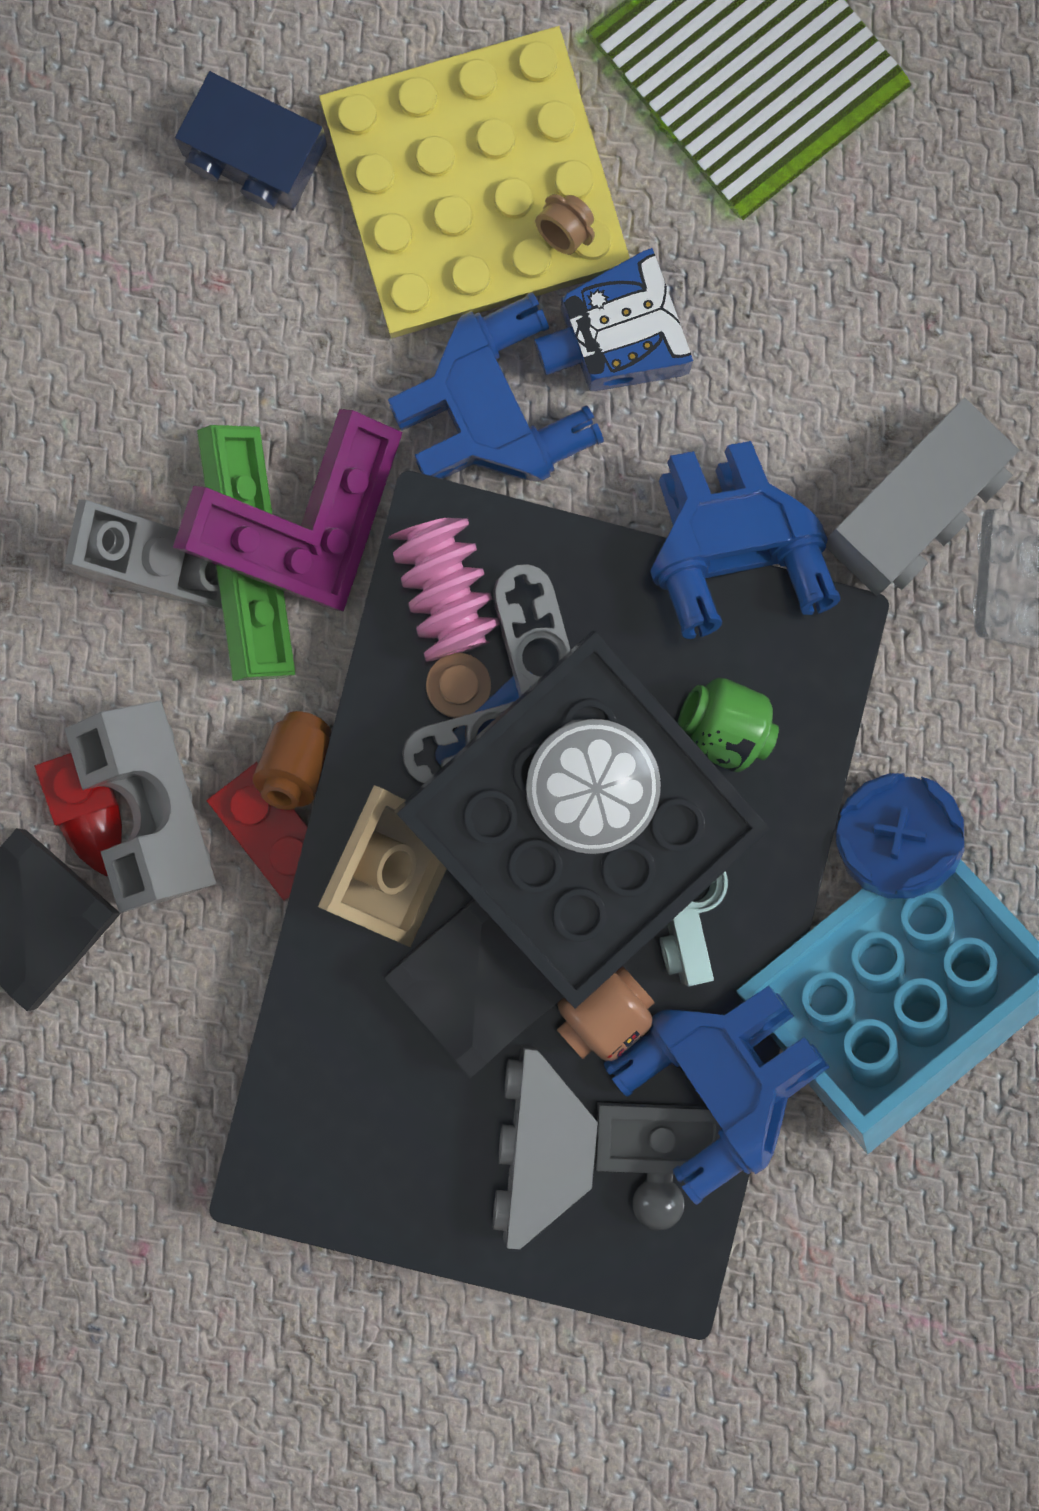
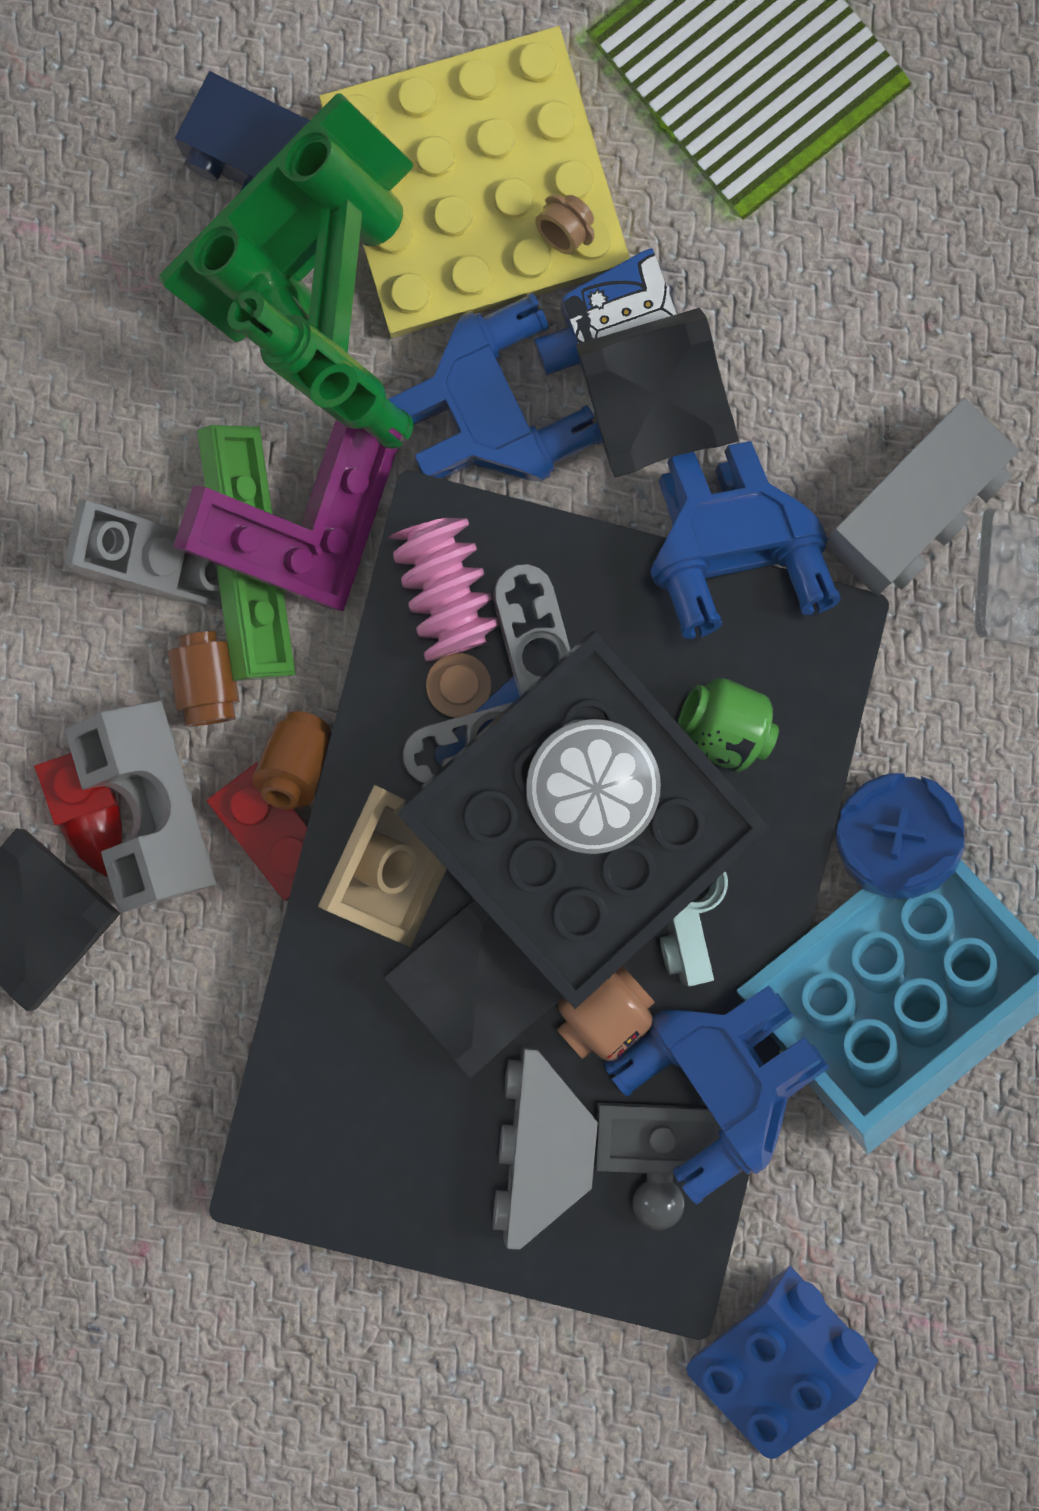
(203, 679): none -> dark orange brick
(293, 217): none -> green plate
(657, 391): none -> black brick
(784, 1366): none -> blue bracket

